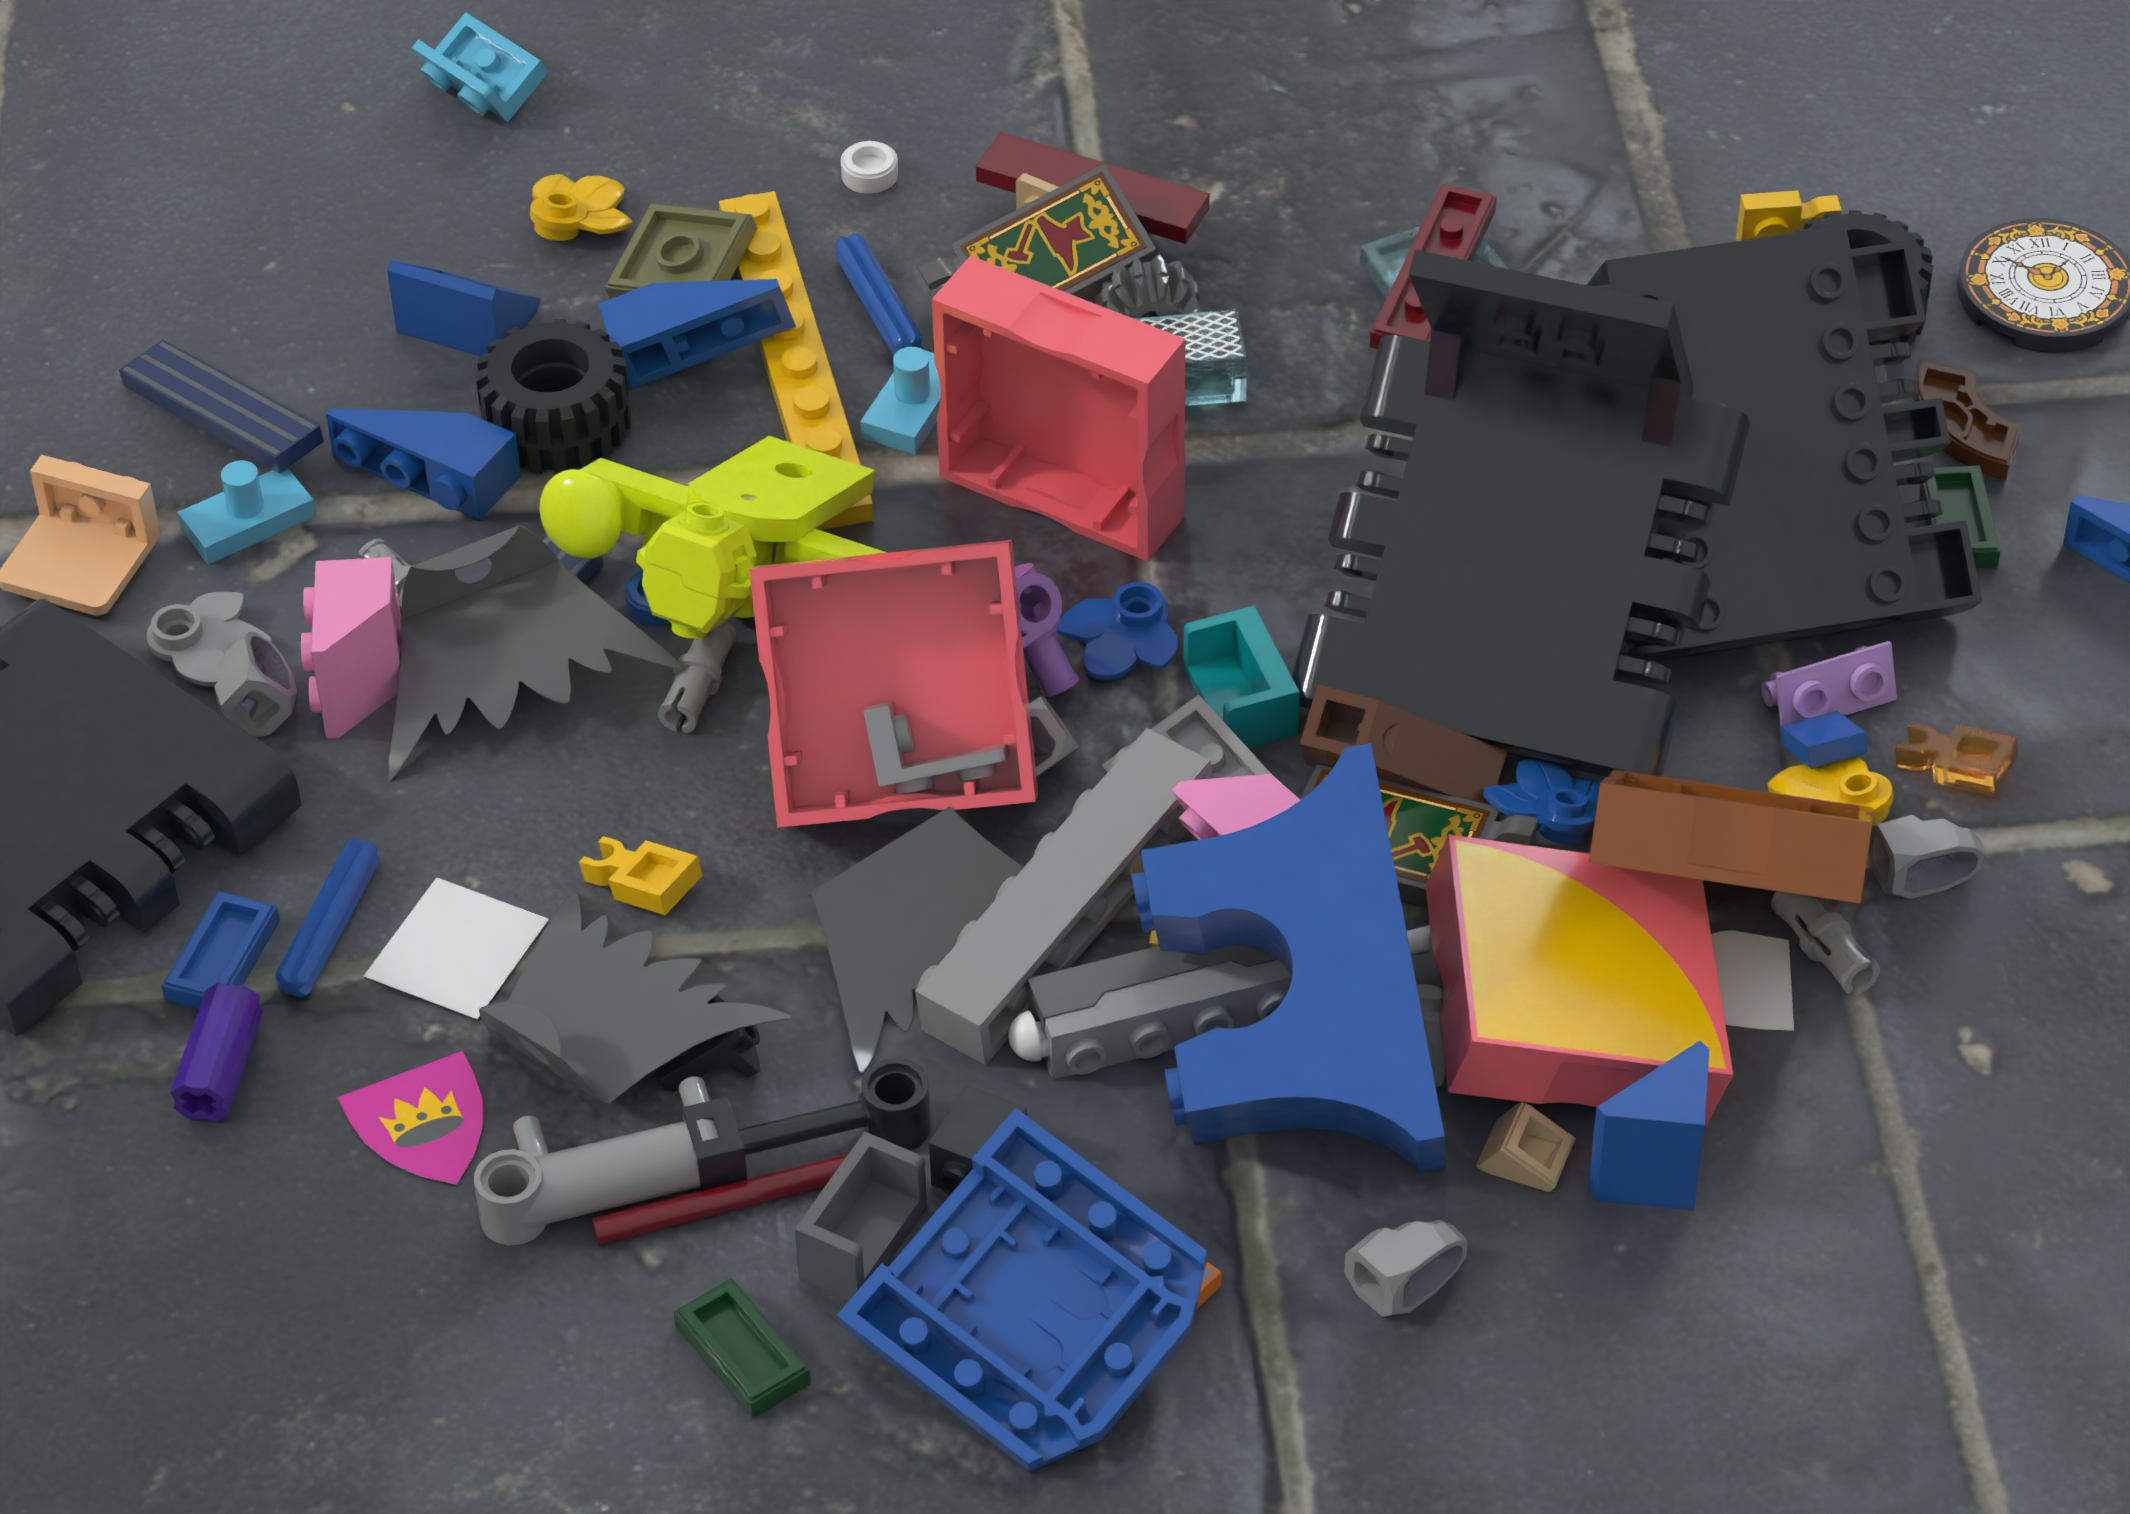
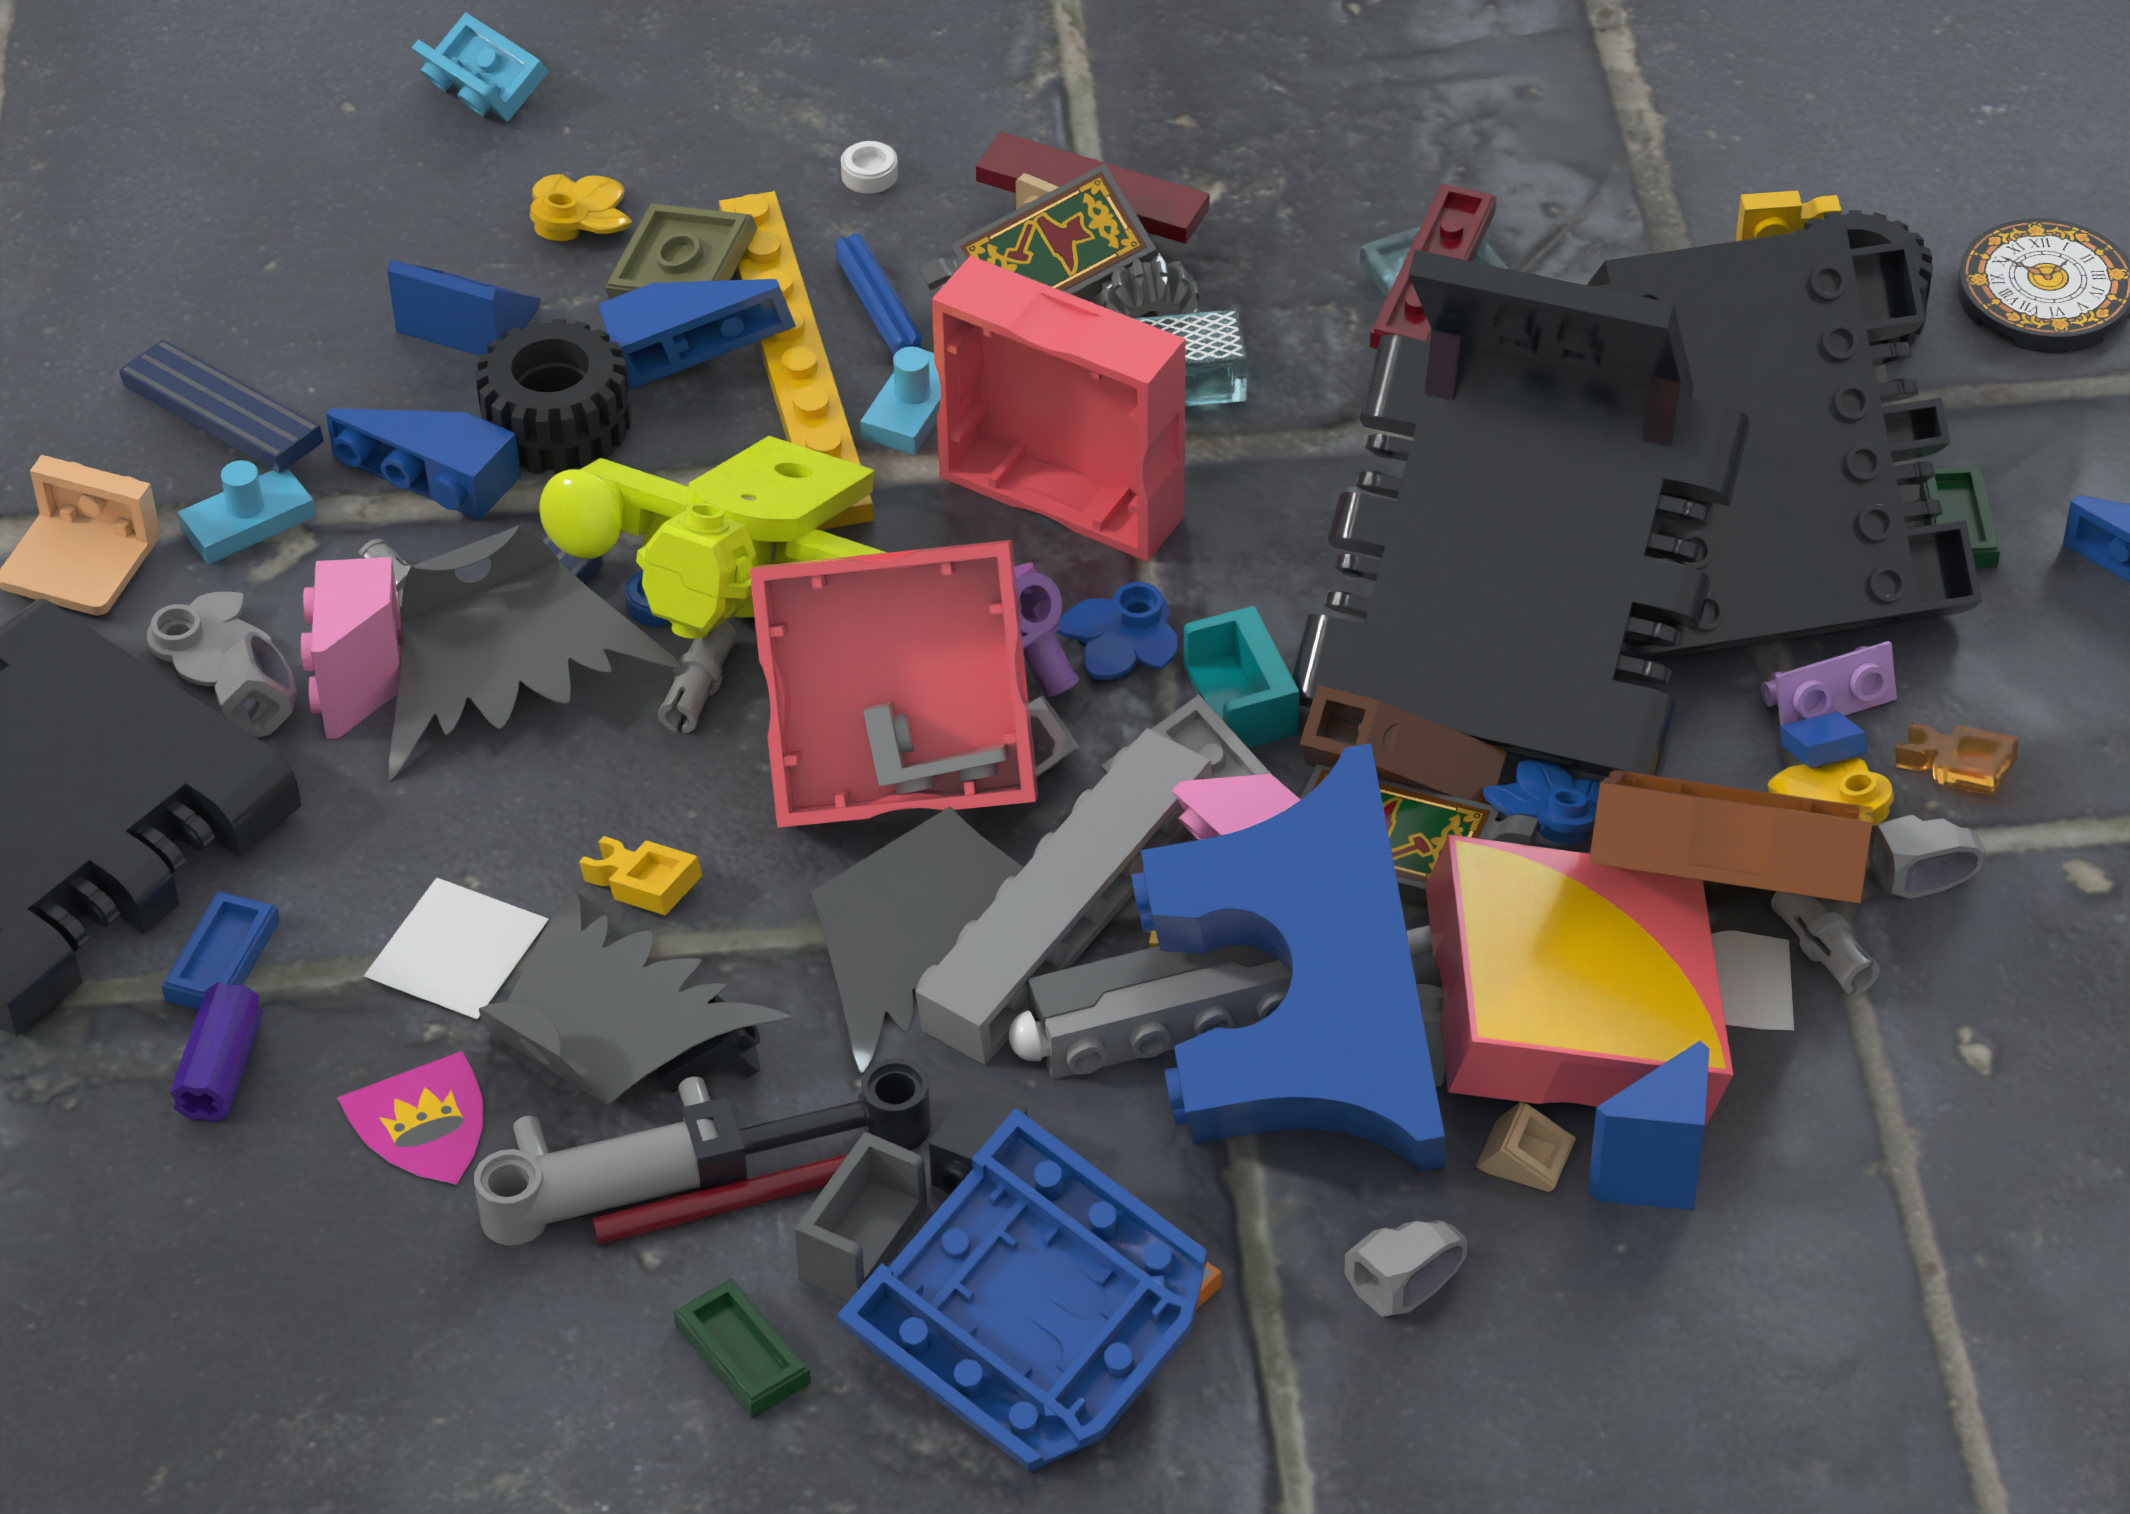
(327, 918): blue axle -> none
(1974, 430): reddish brown tile -> none

